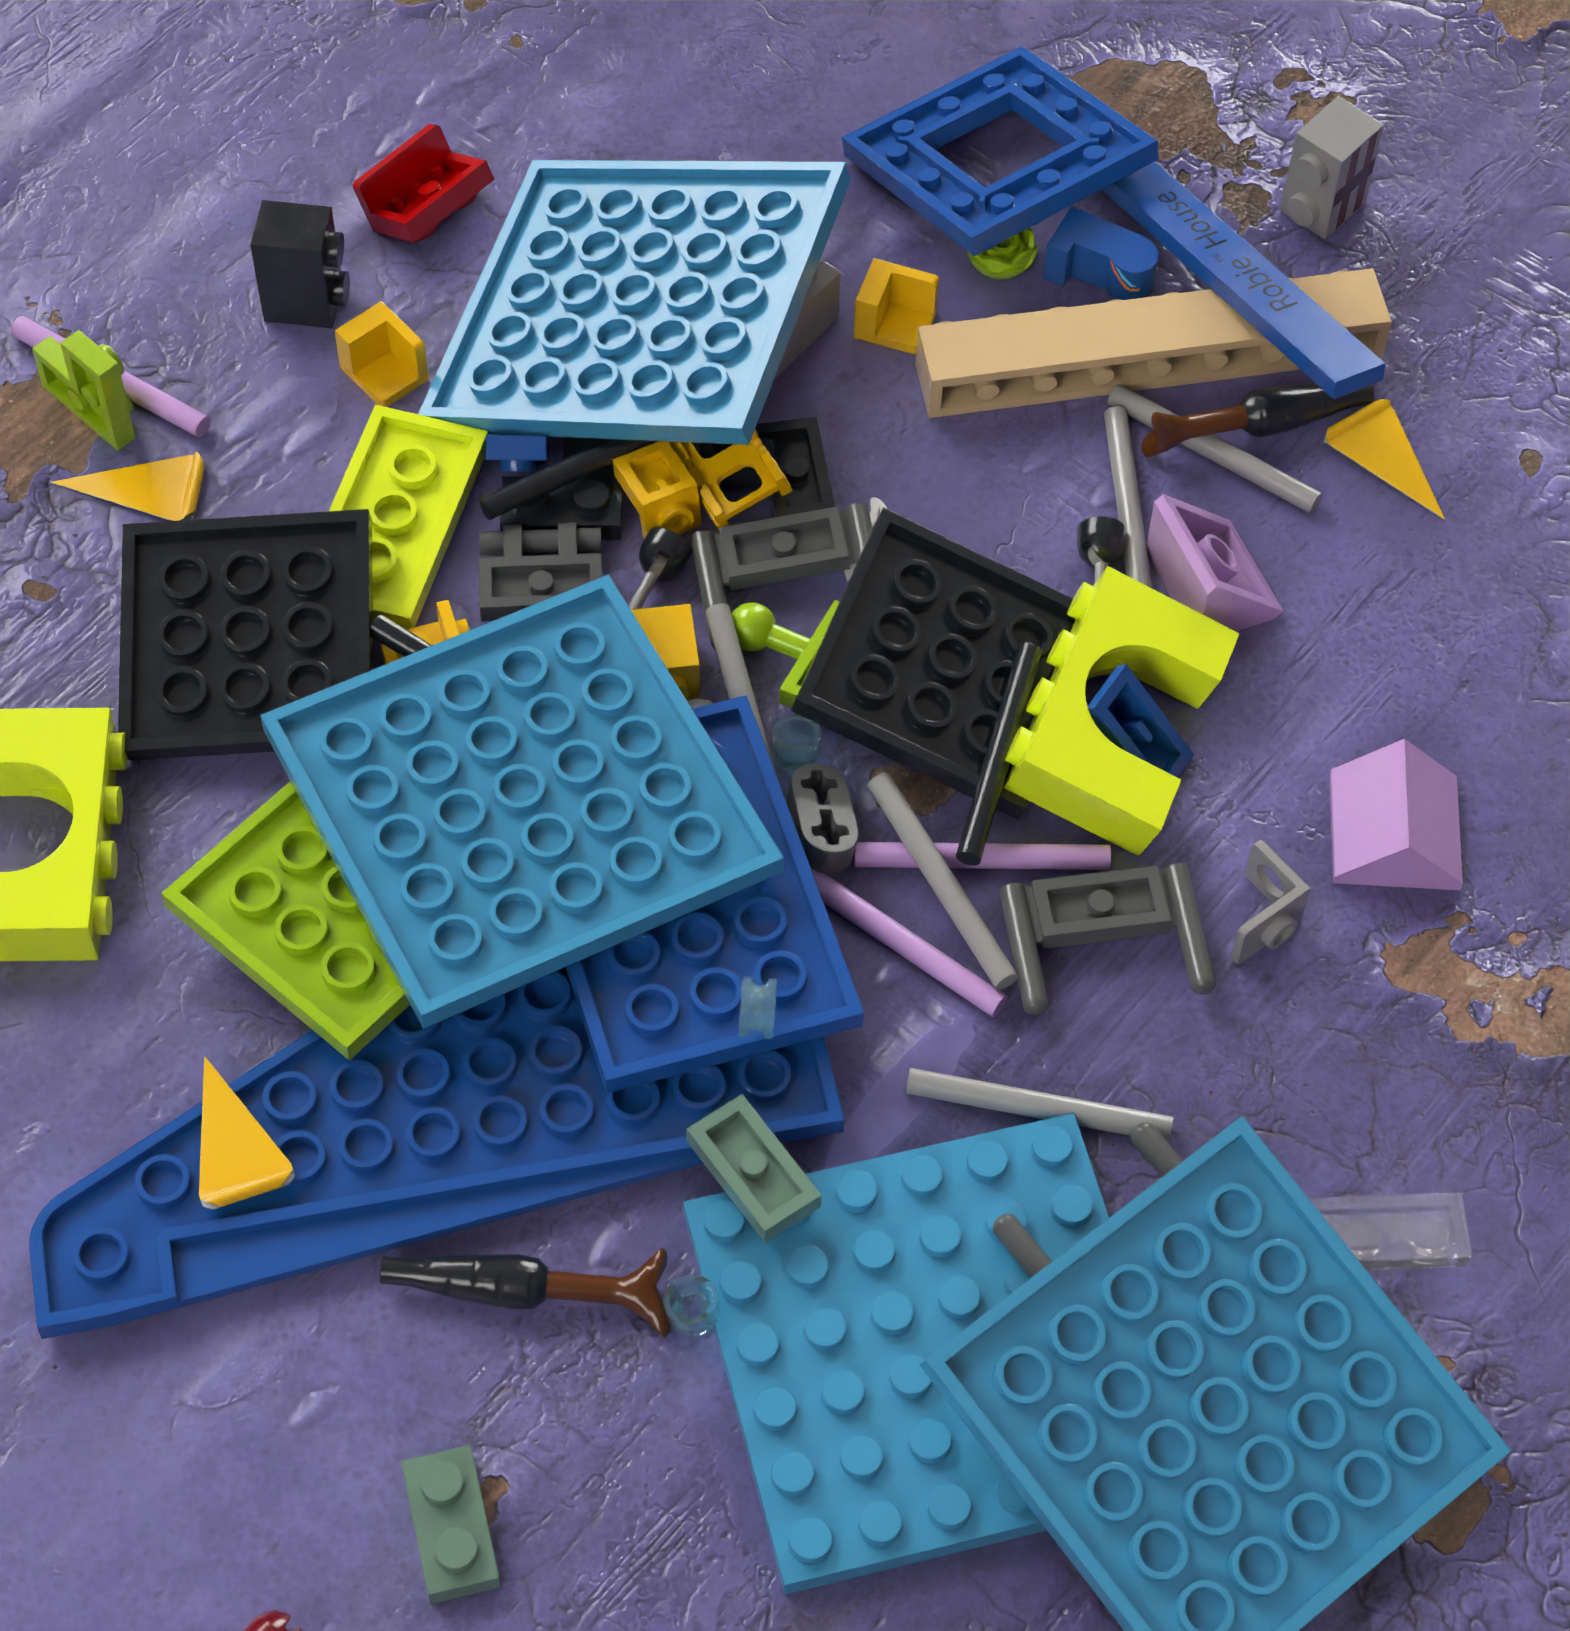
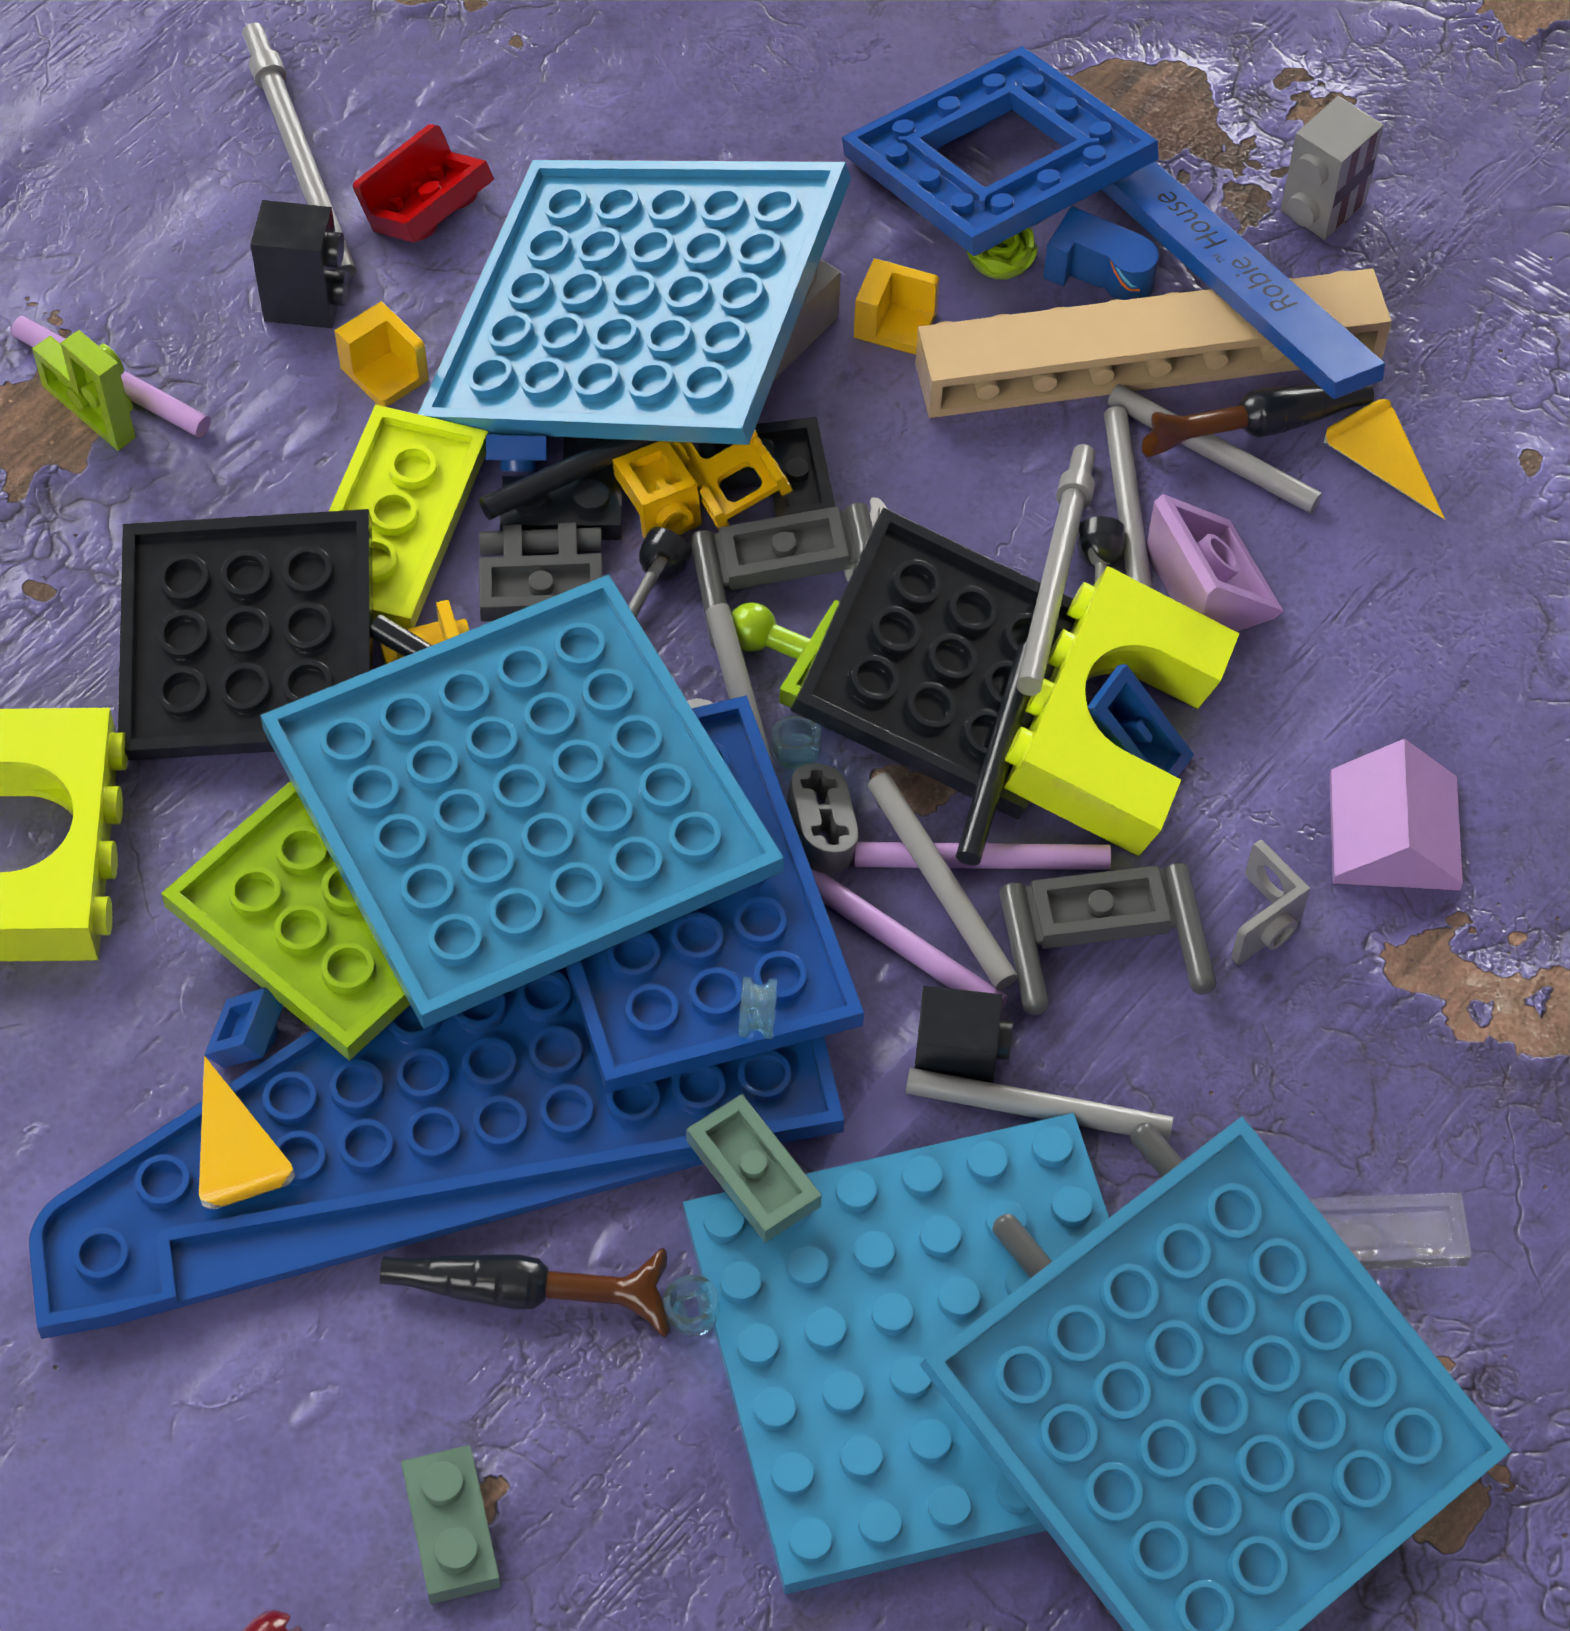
(158, 488): yellow sticker -> none
(245, 1028): none -> blue plate
(270, 75): none -> light grey bar
(674, 640): yellow brick -> none
(962, 1033): none -> black brick
(1073, 496): none -> light grey bar

